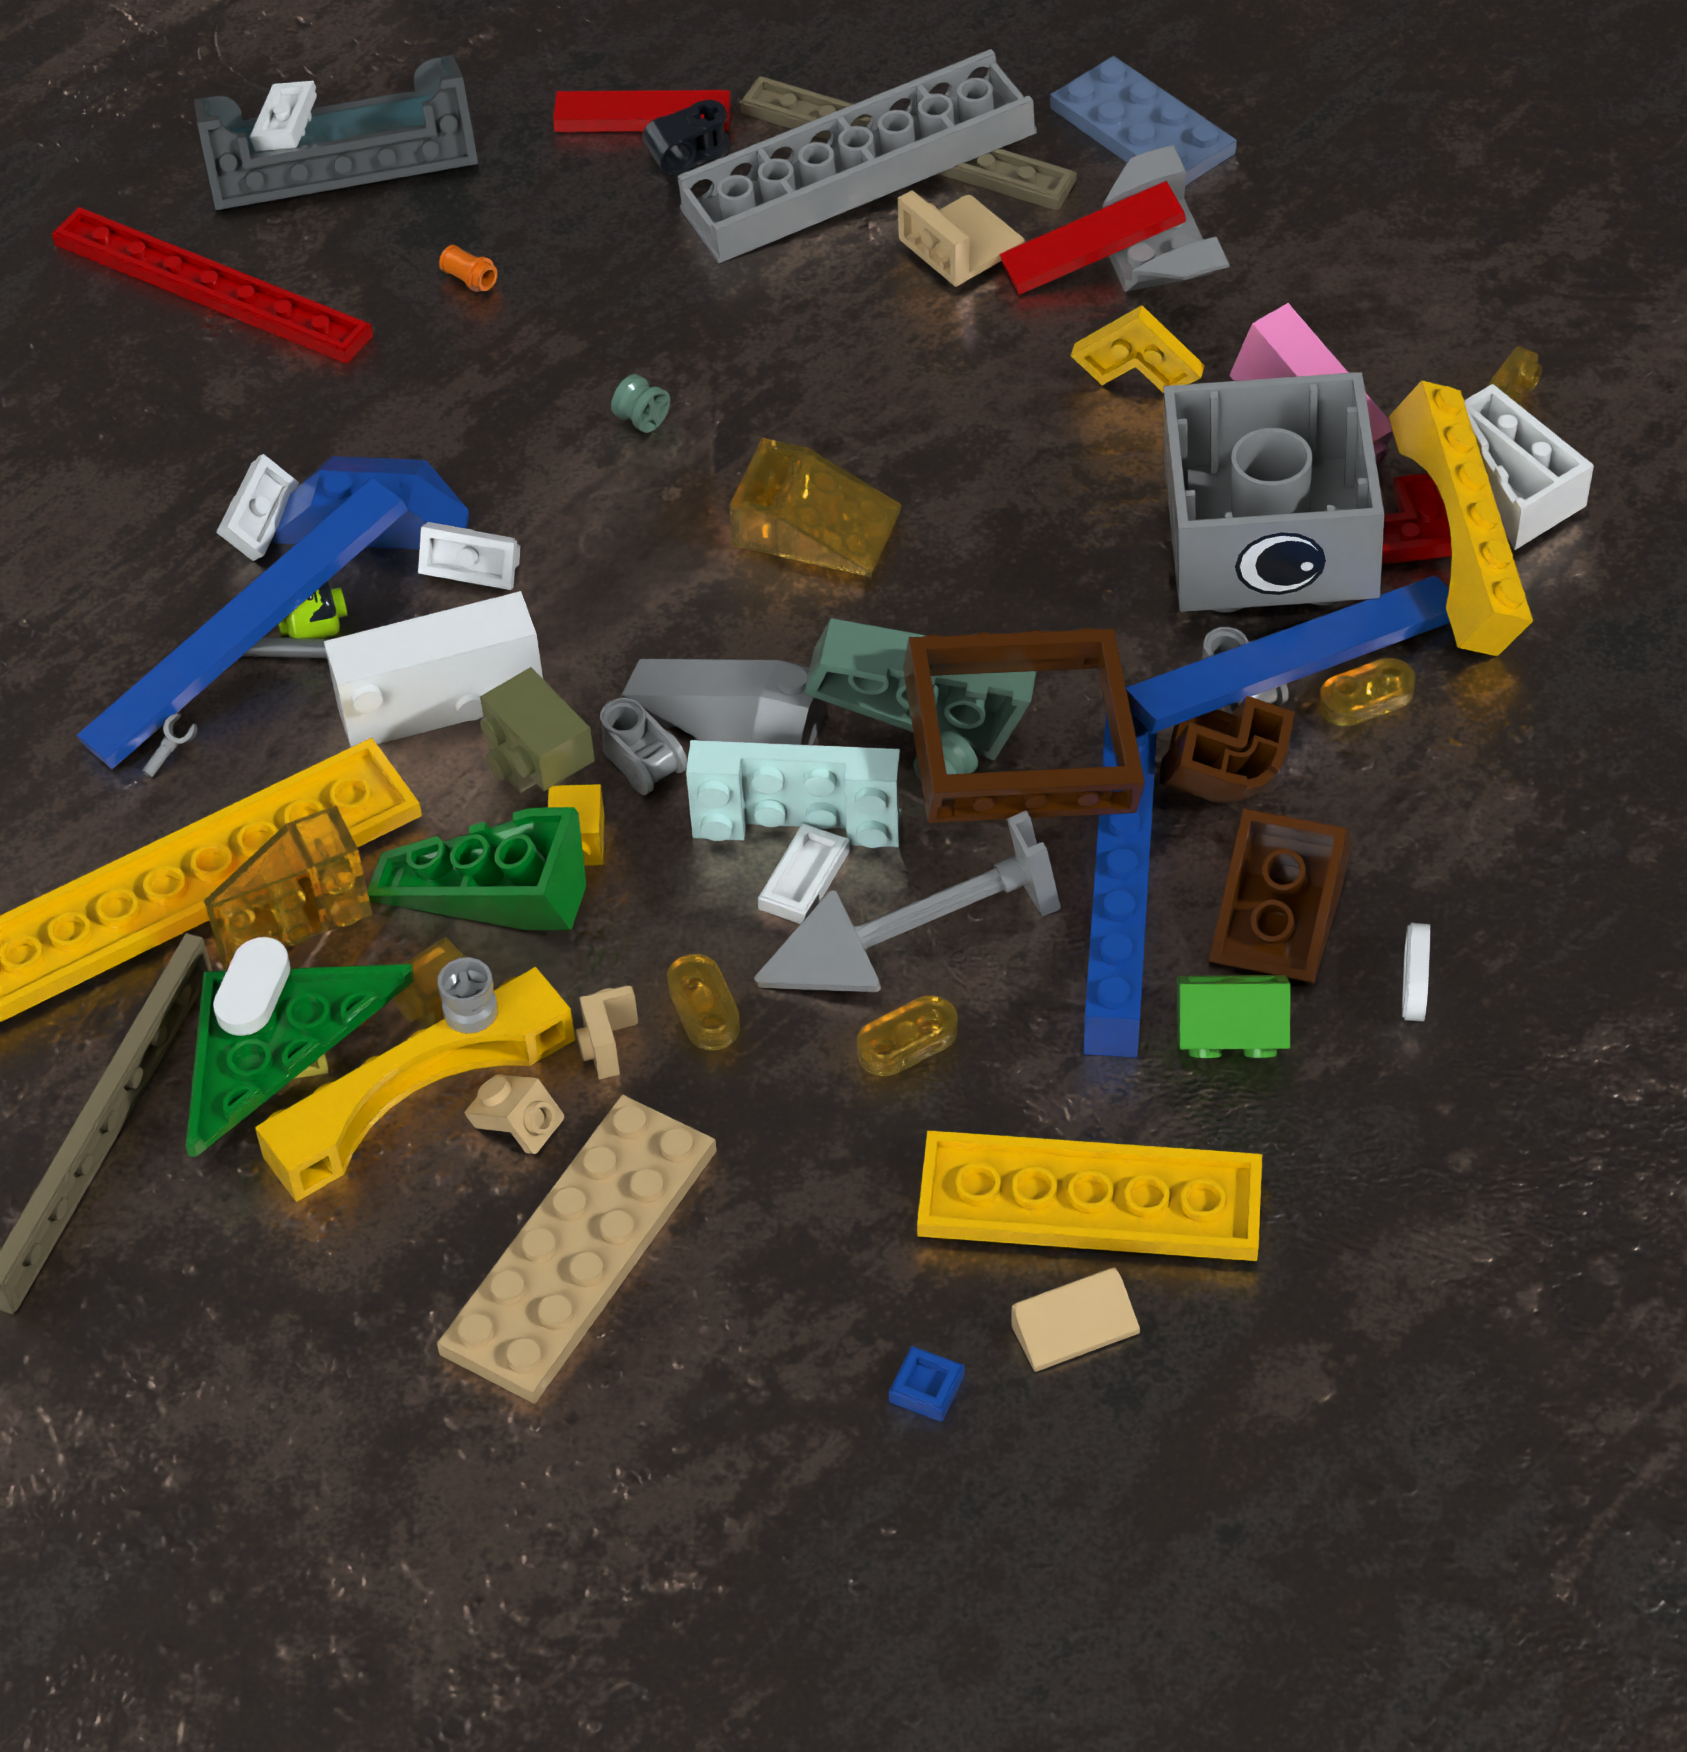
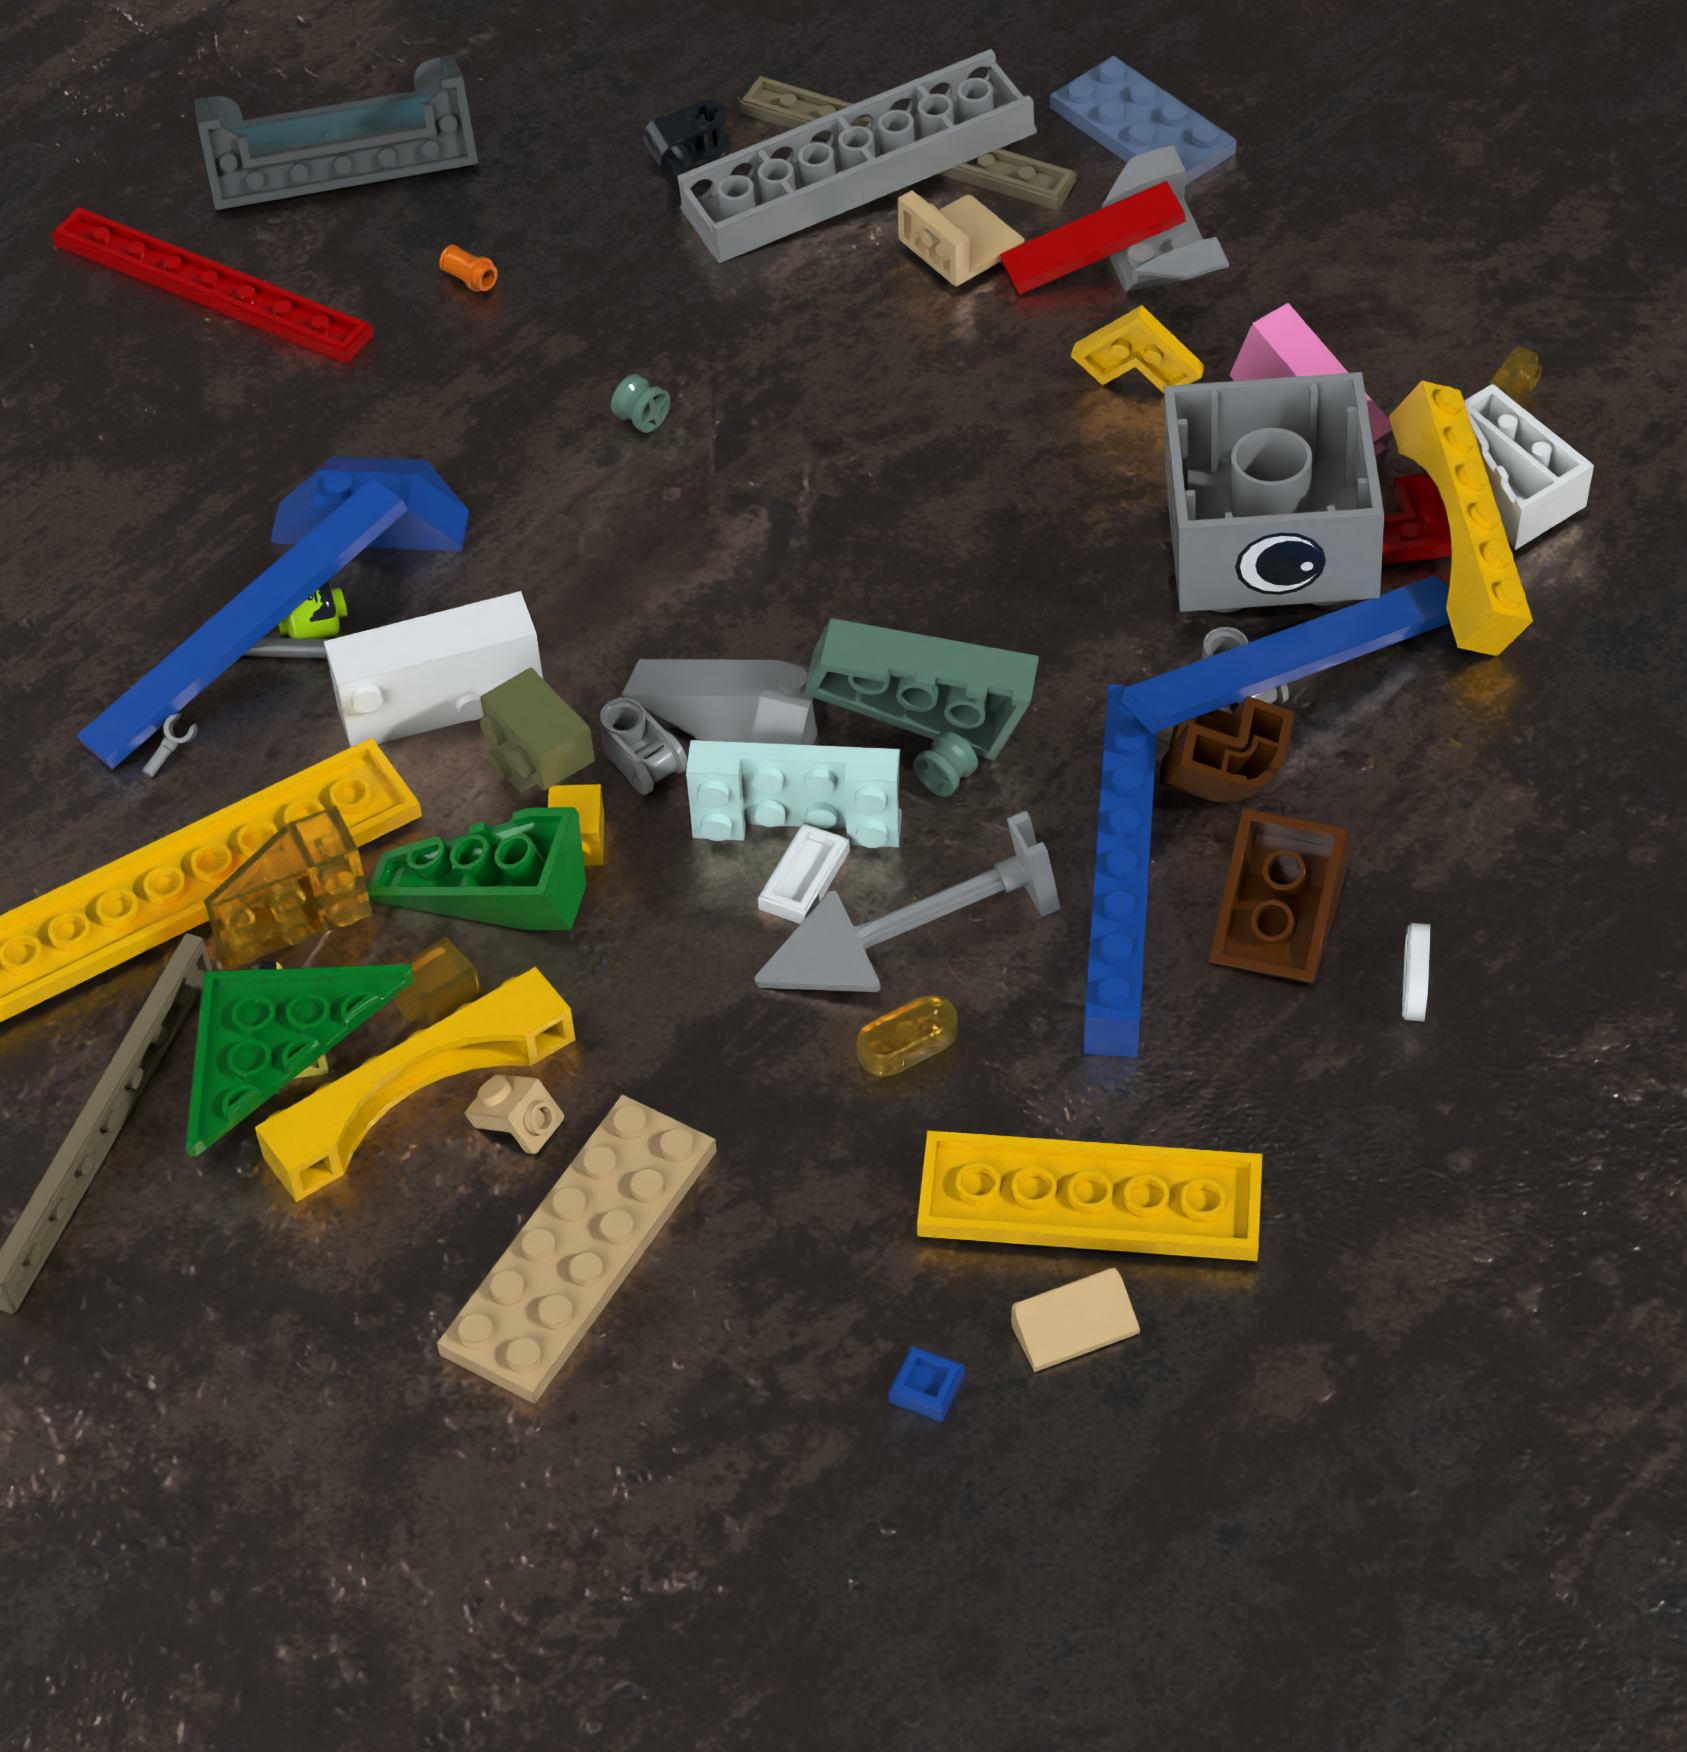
(252, 986): white tile -> none
(257, 507): white plate -> none
(284, 116): white plate -> none
(467, 995): light grey wheel -> none
(468, 555): white plate -> none
(602, 1014): tan bracket -> none
(626, 109): red tile -> none
(706, 1005): clear yellow plate -> none
(810, 510): clear yellow slope -> none
(1013, 792): reddish brown window -> none
(1233, 1014): bright green brick -> none
(1372, 690): clear yellow plate -> none

